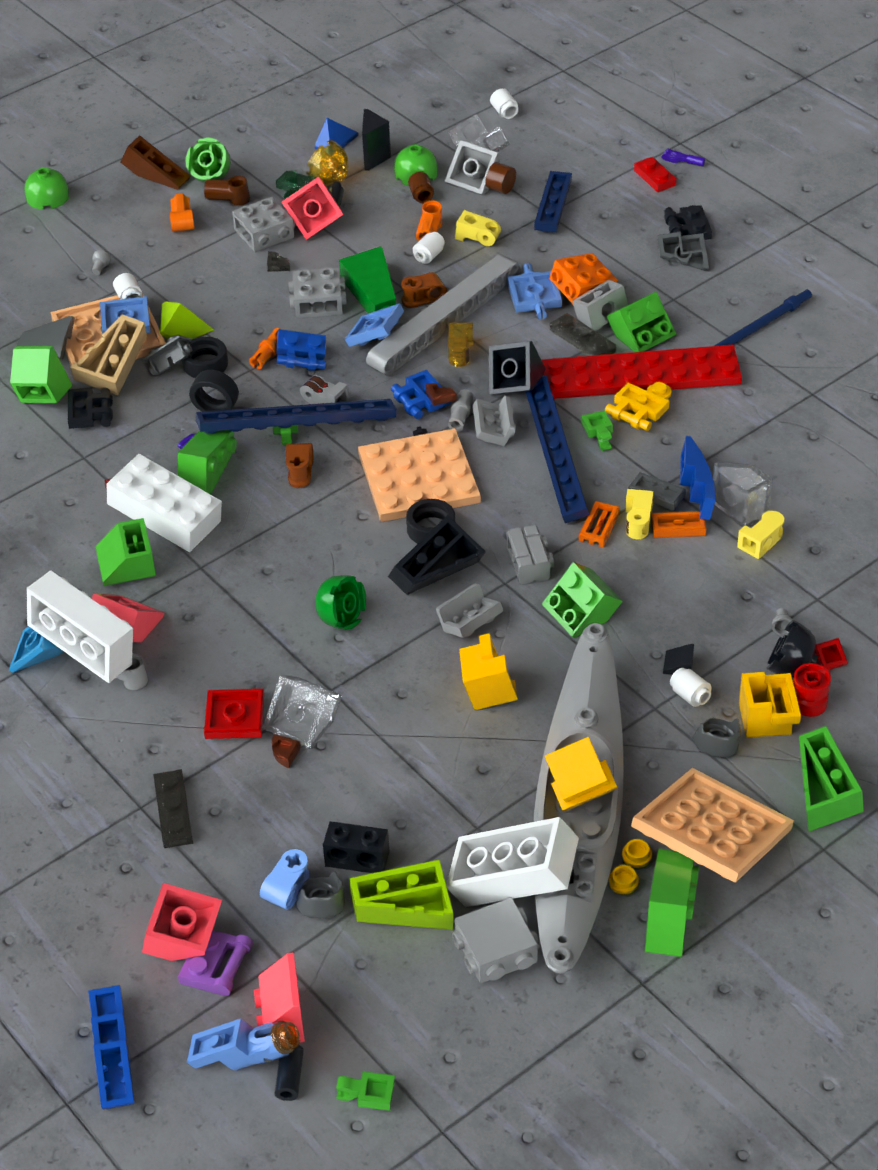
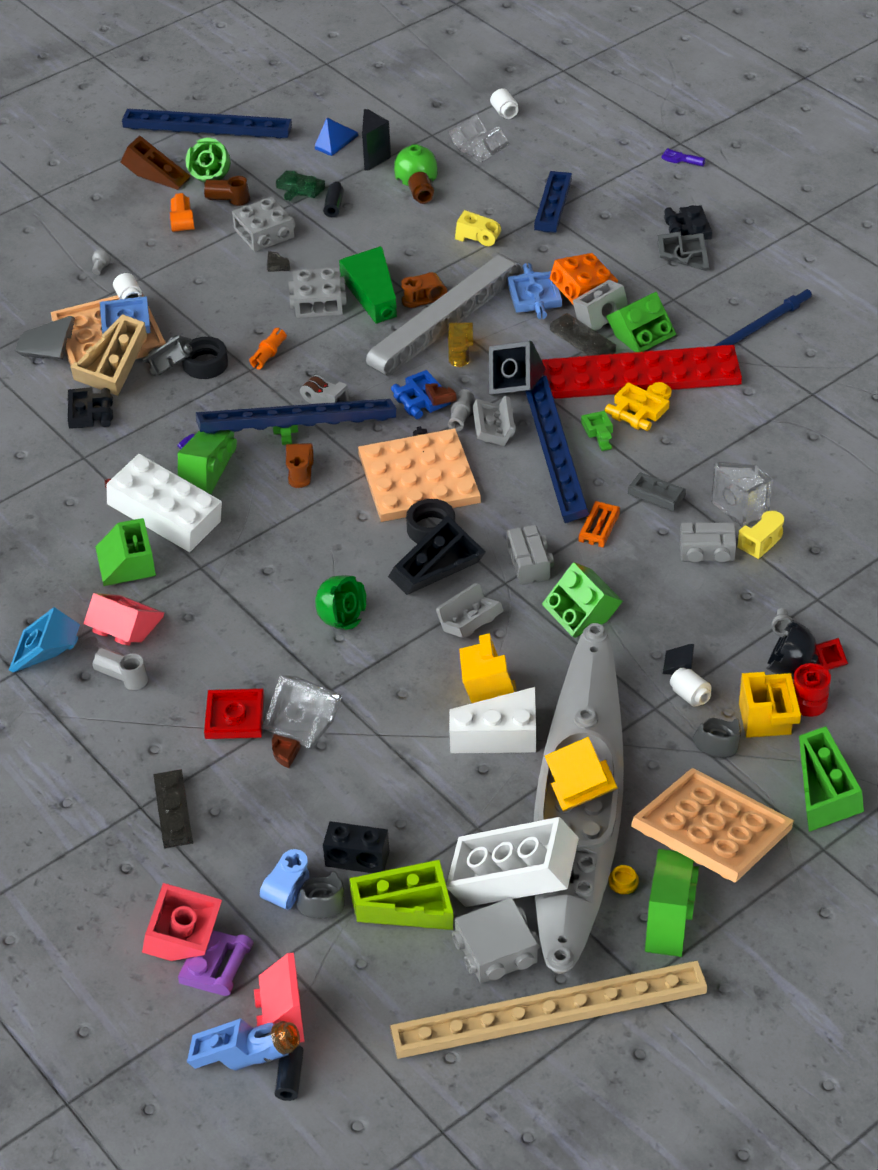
(38, 375): bright green slope -> none
(46, 188): bright green cylinder -> none
(79, 626): white brick -> none
(111, 1047): blue slope -> none
(181, 321): lime slope -> none
(207, 123): none -> dark blue plate
(216, 380): black tyre -> none
(301, 345): blue plate -> none
(312, 208): coral slope -> none
(329, 163): clear yellow cylinder -> none
(372, 1090): bright green plate -> none
(374, 325): medium blue plate -> none
(428, 247): white brick -> none
(430, 220): orange piece -> none
(471, 167): light grey slope -> none
(495, 725): none -> white wedge
(500, 178): reddish brown piece -> none
(547, 1009): none -> tan plate
(637, 853): yellow plate -> none
(639, 509): light yellow leg -> none
(655, 174): red plate -> none
(678, 524): orange tile -> none
(697, 475): blue slope -> none
(707, 542): none -> light grey brick

